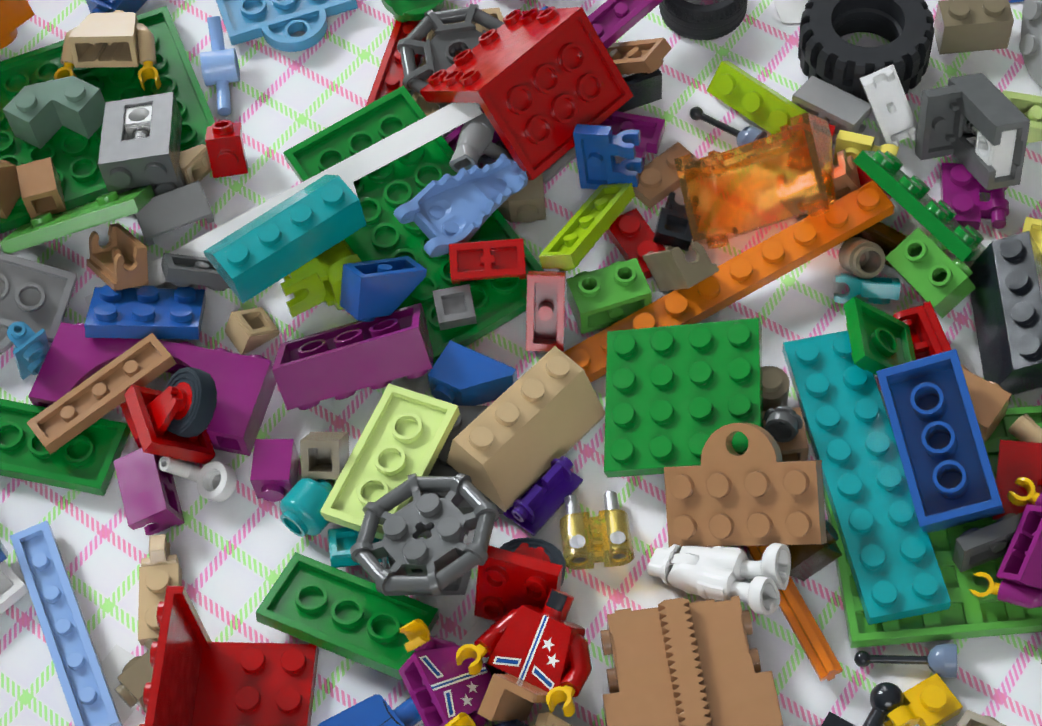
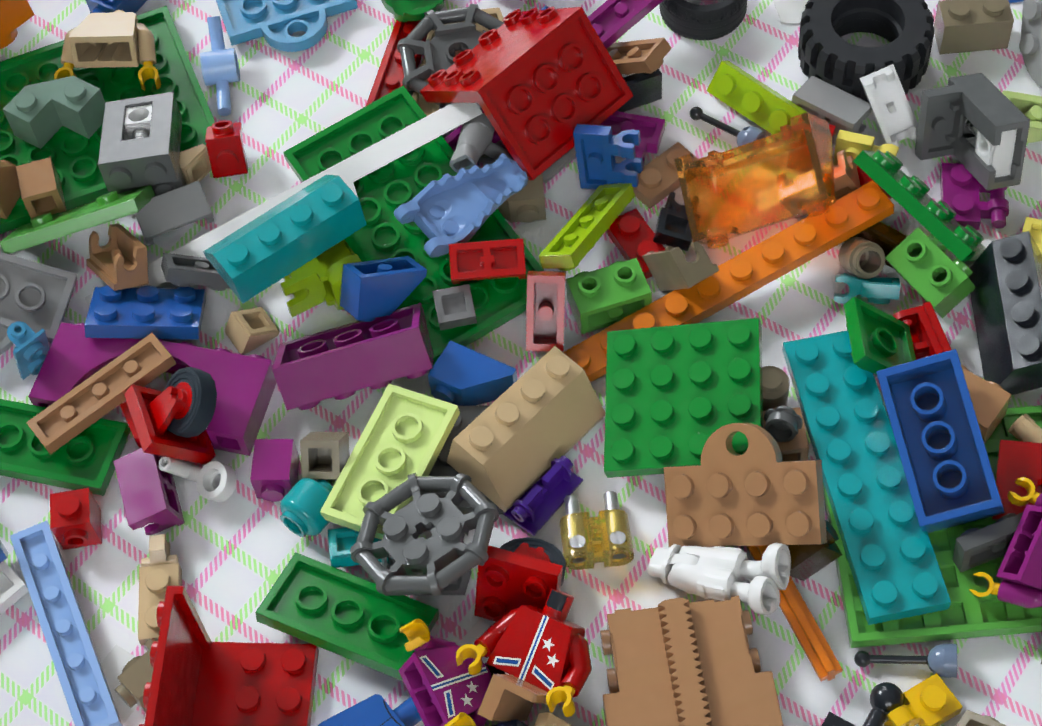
(75, 518): none -> red brick

